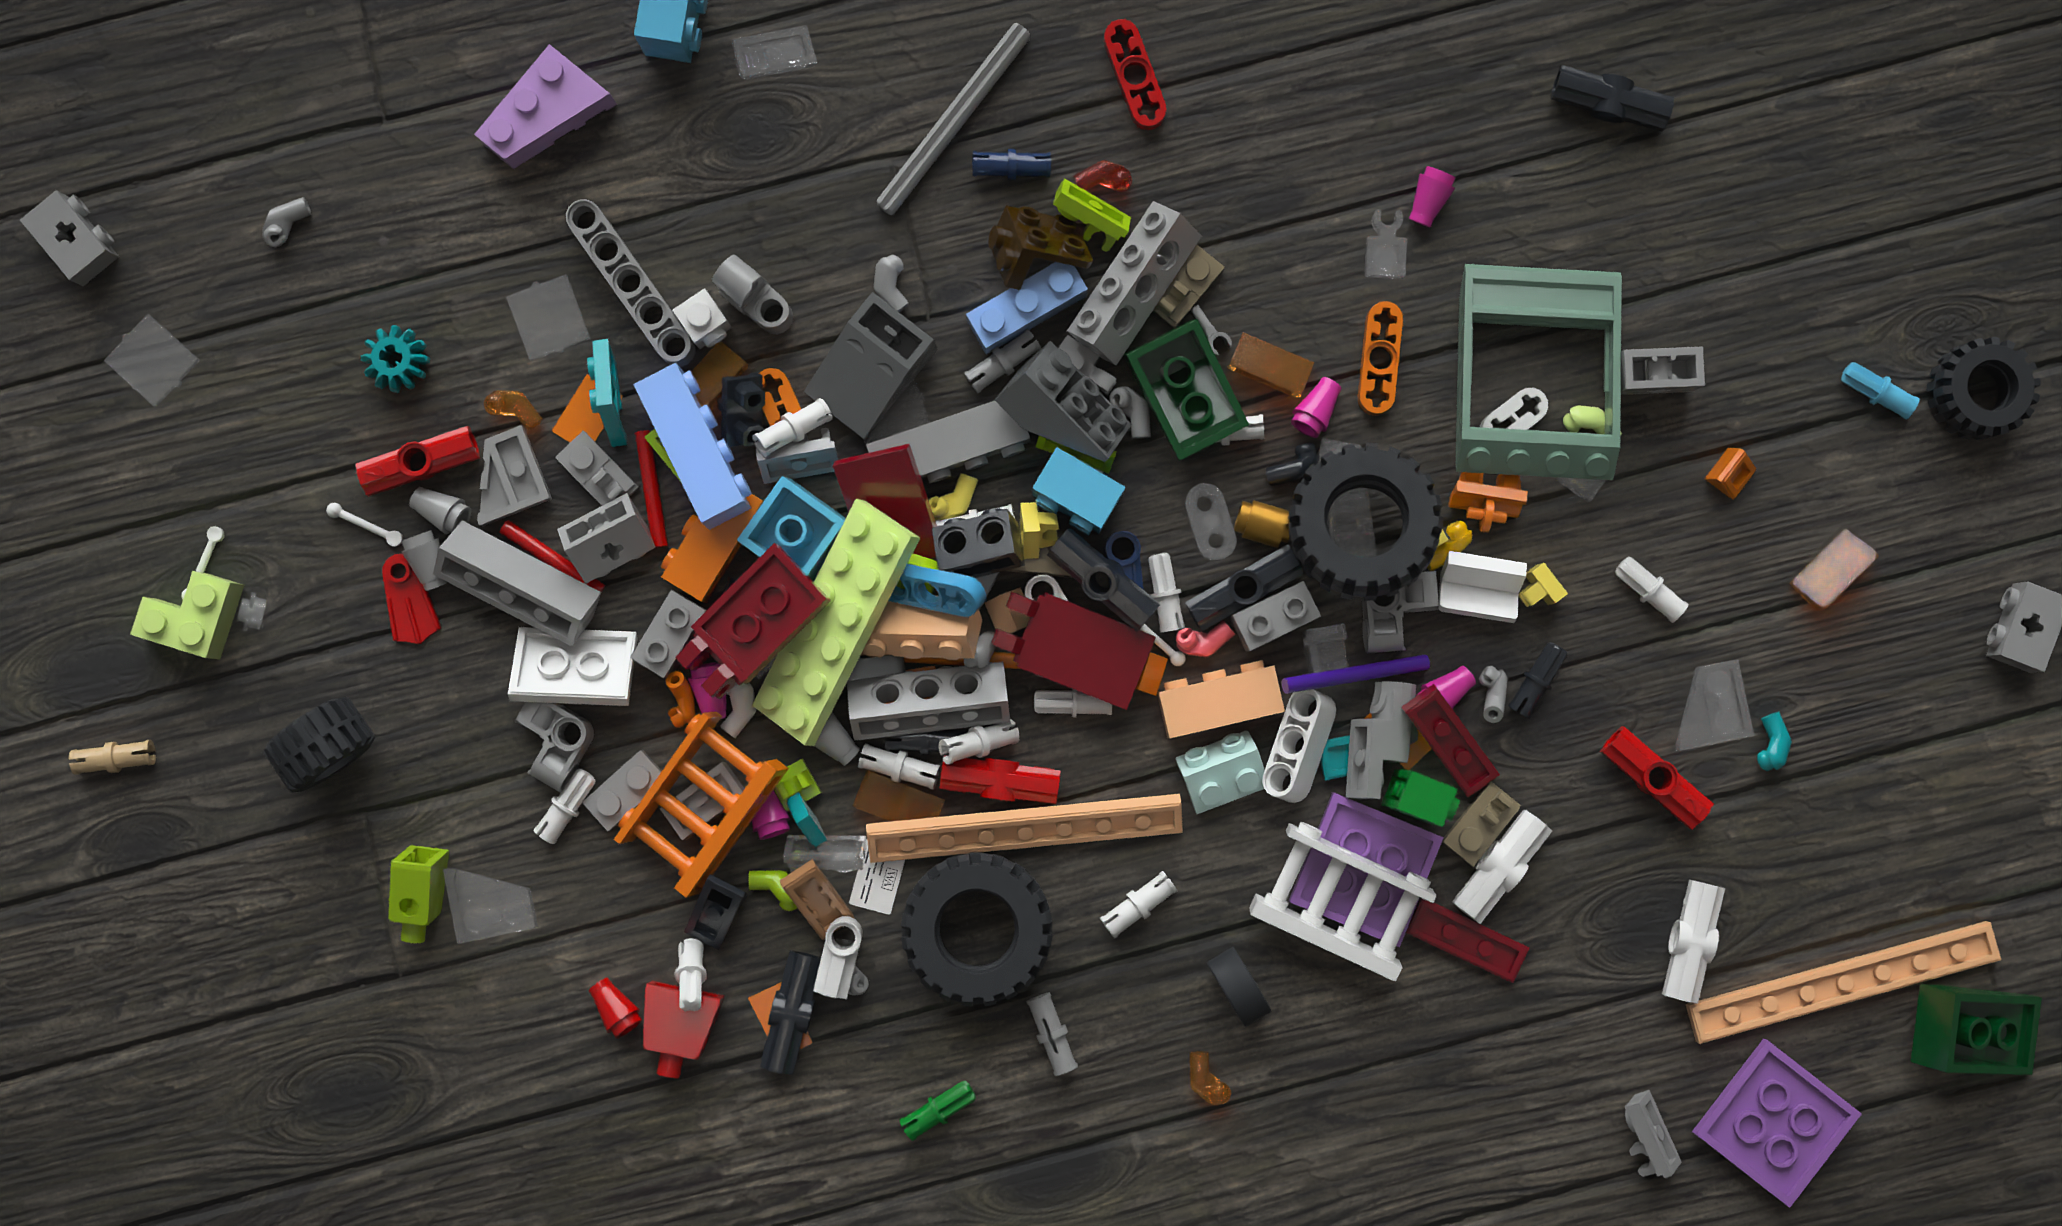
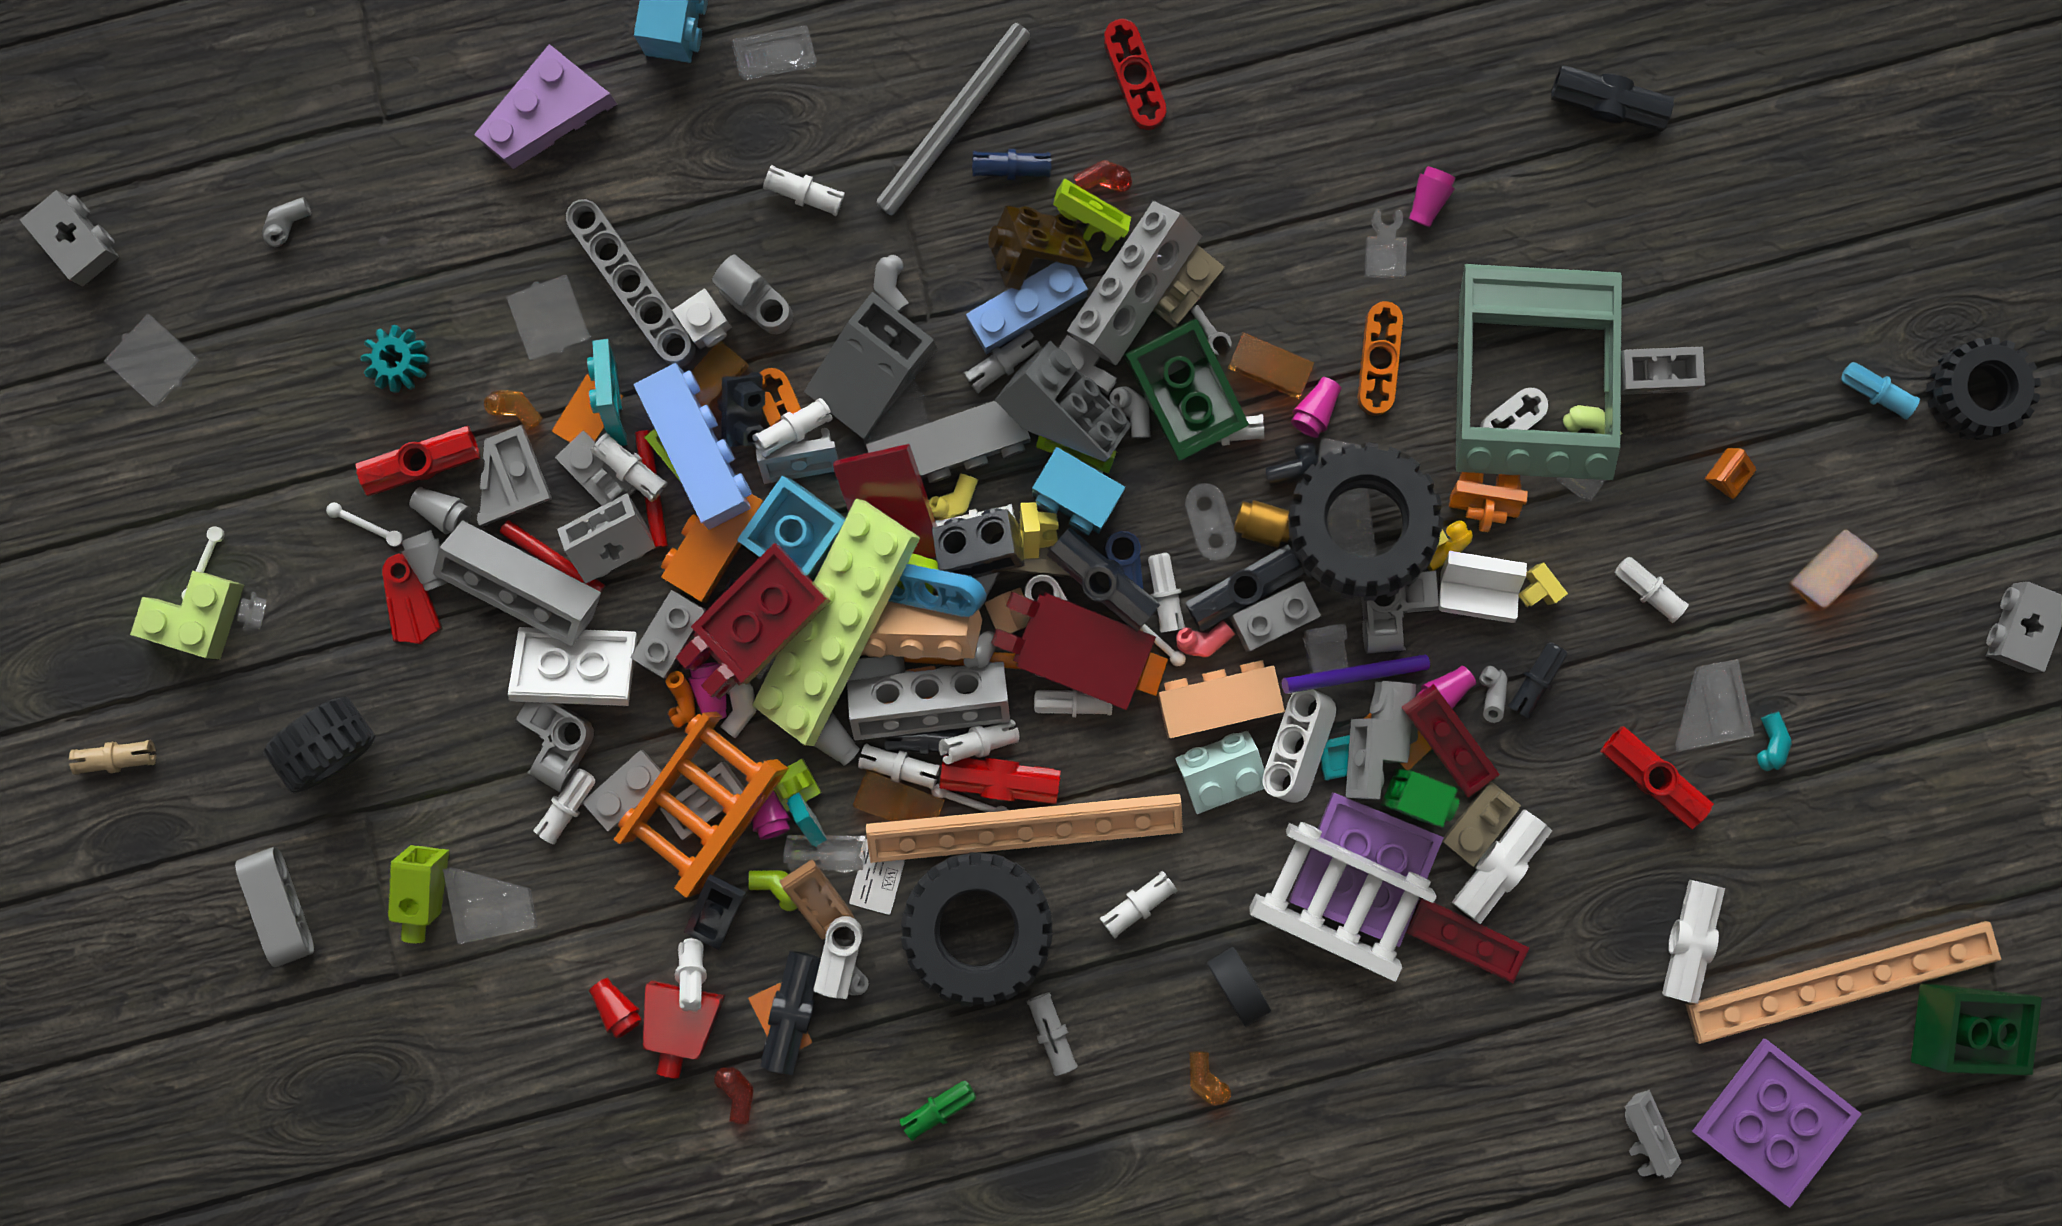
(274, 906): none -> light grey beam
(628, 467): none -> white pin
(739, 1090): none -> clear red arm
(803, 190): none -> white pin
(941, 793): none -> white hinge

